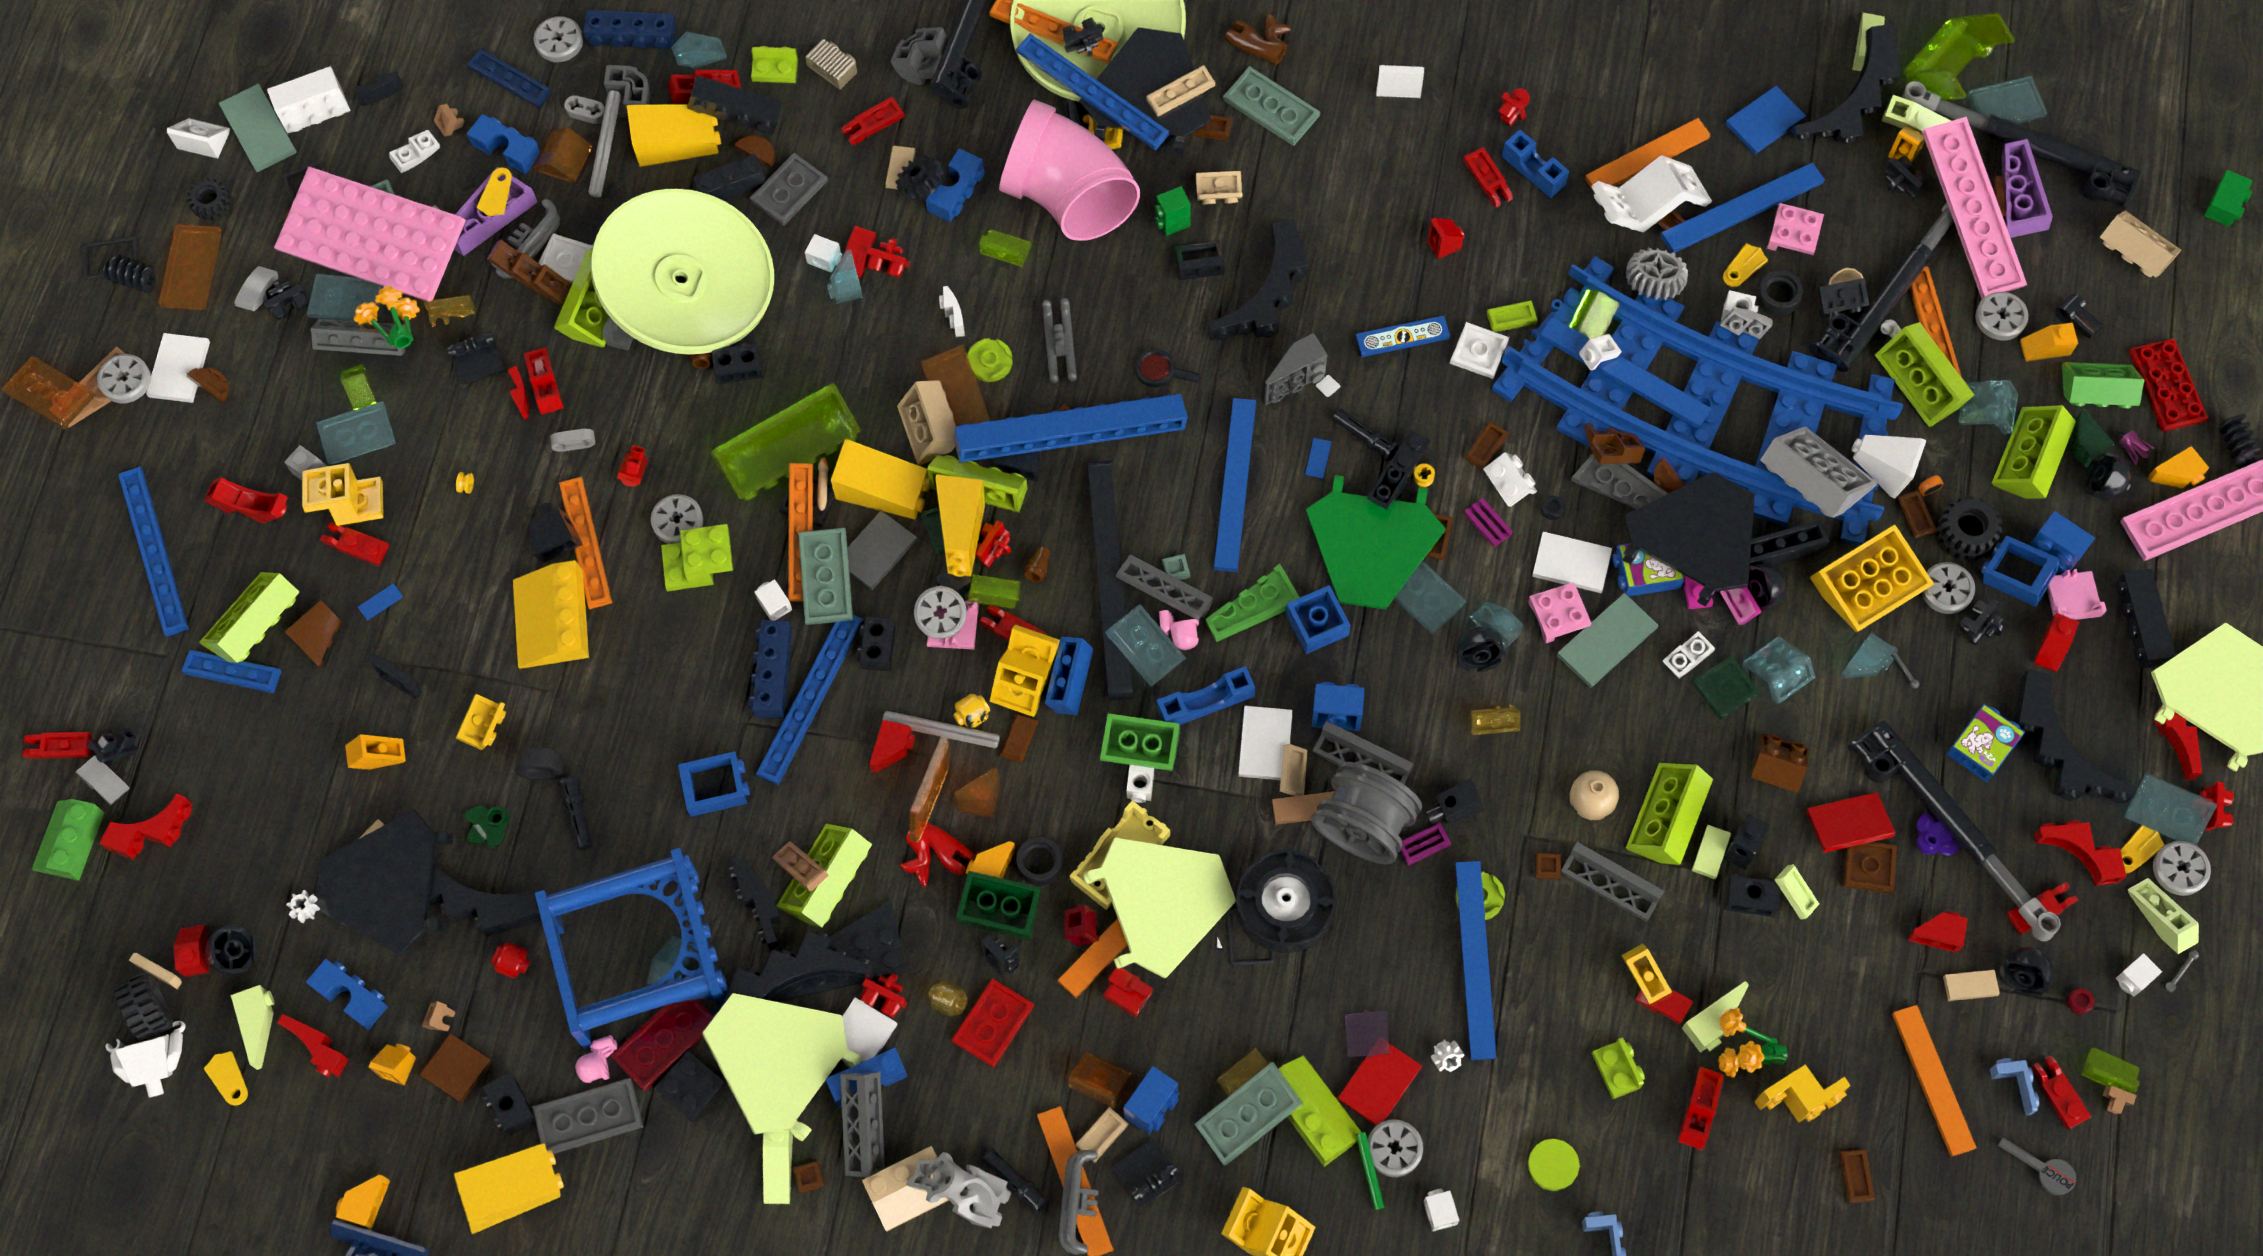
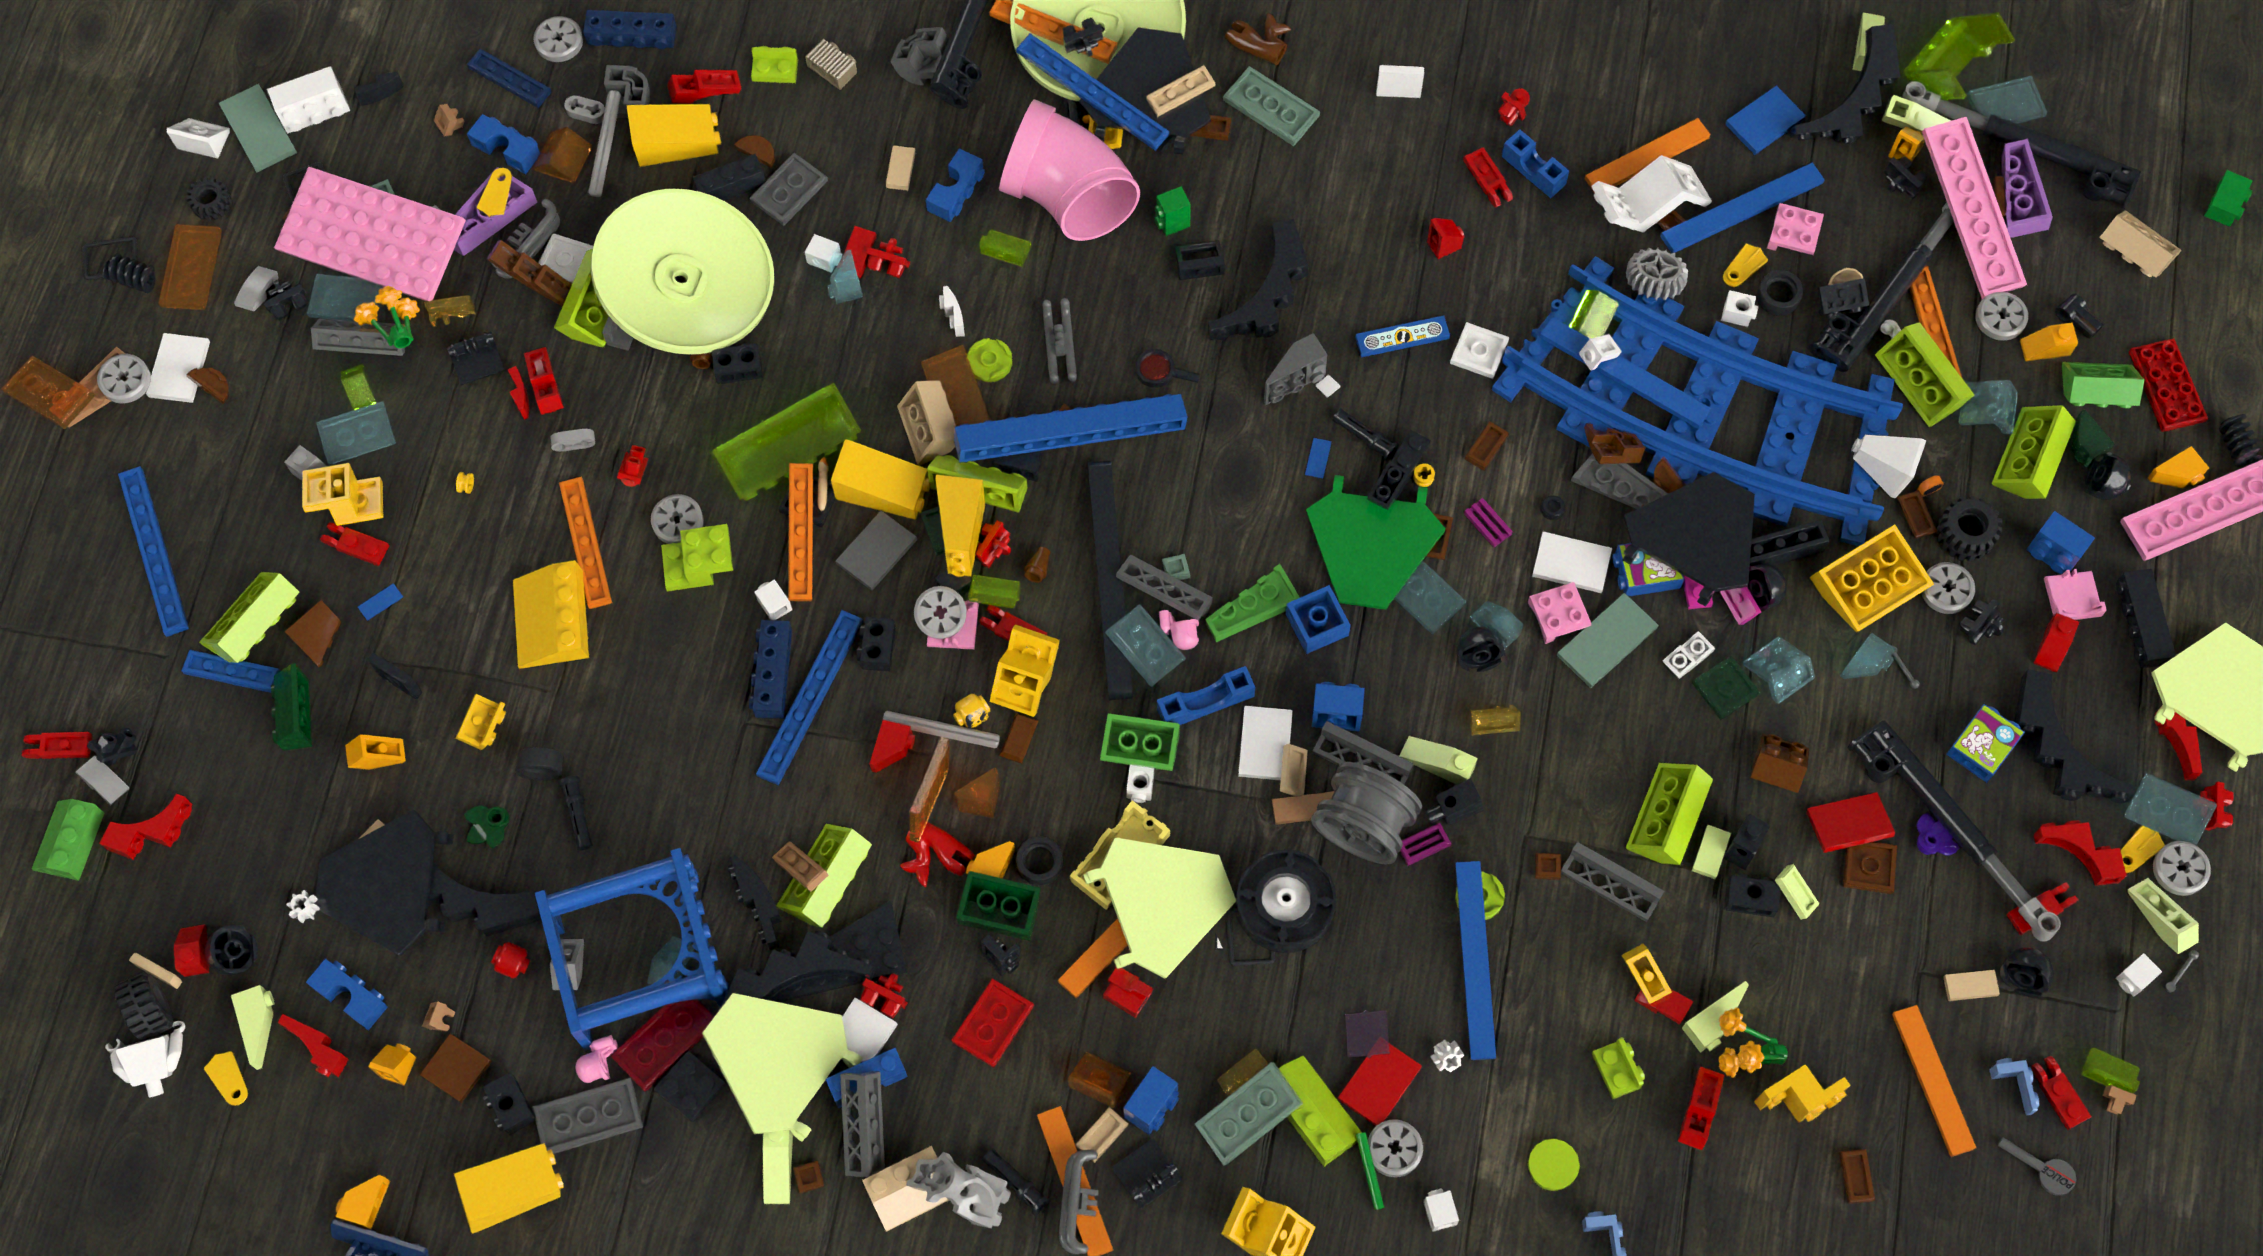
(254, 504): red arch -> none
(291, 709): none -> dark green slope
(419, 148): white slope -> none
(552, 533): black torso -> none
(573, 953): none -> light grey slope
(697, 50): clear light blue slope -> none
(716, 803): blue window -> none
(734, 105): black brick -> none
(825, 576): sand green tile -> none
(873, 120): red hinge -> none
(920, 178): black gear -> none
(948, 998): clear yellow head -> none
(1069, 675): blue brick -> none
(1080, 925): dark red brick -> none
(1219, 186): tan bracket -> none
(1235, 485): blue tile -> none
(1439, 759): none -> yellowish green slope
(1510, 478): white bracket -> none
(1512, 316): lime tile -> none
(1594, 795): tan cylinder -> none
(1746, 321): light grey slope -> none
(1817, 471): light grey slope -> none
(1942, 932): red slope -> none
(2012, 587): blue window -> none
(2080, 1001): dark red tile -> none
(2131, 441): flat silver piece -> none

